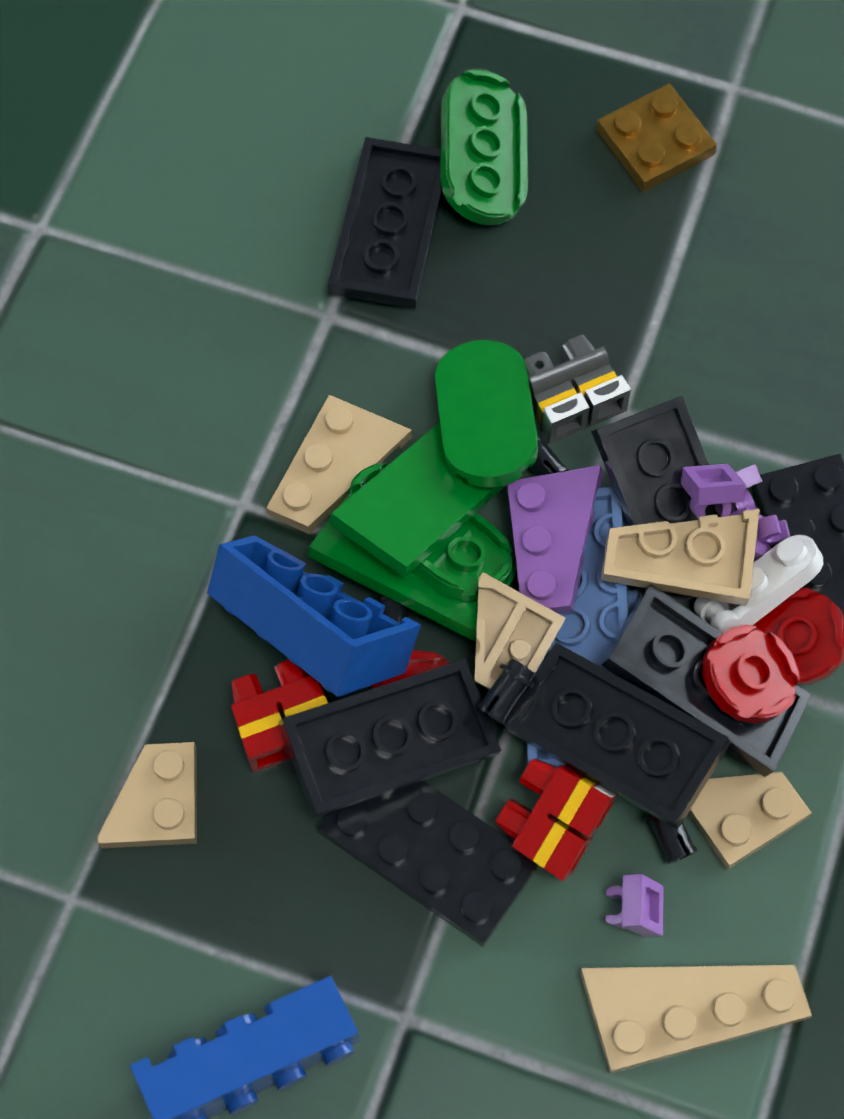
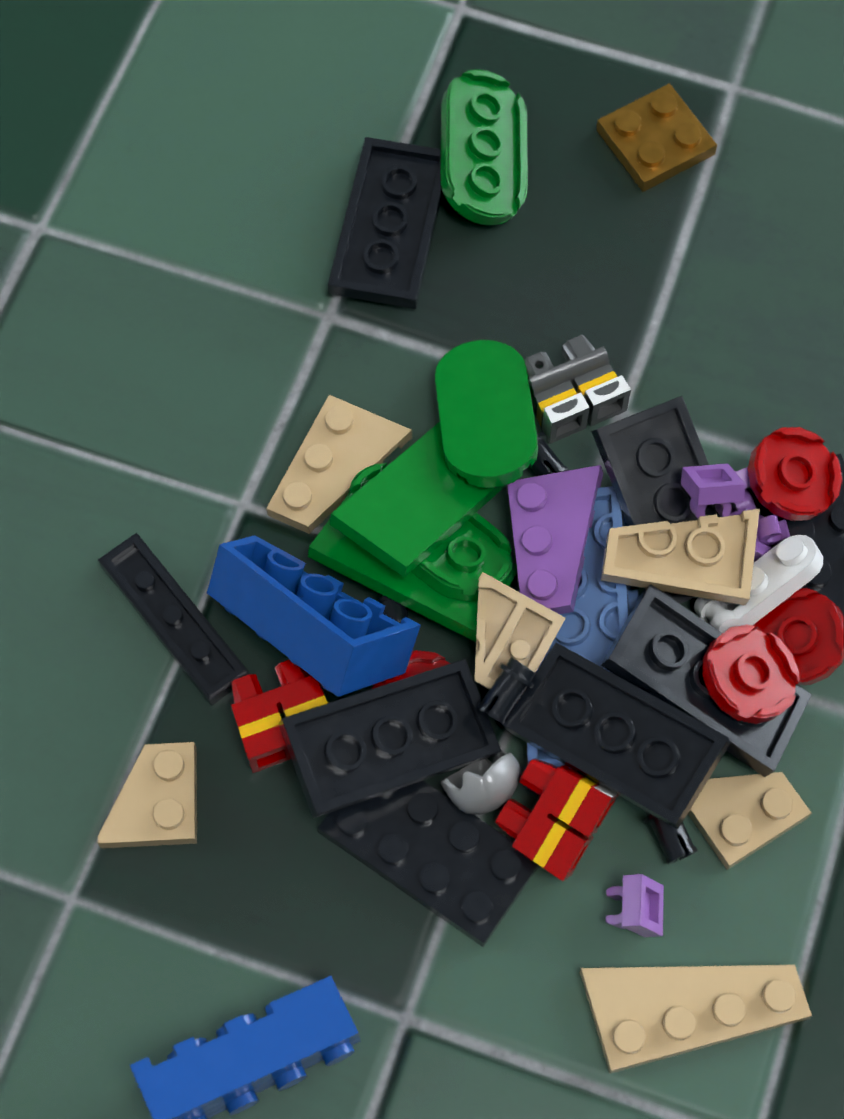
(173, 618): none -> black tile
(484, 785): none -> light grey hair
(794, 474): none -> red tile

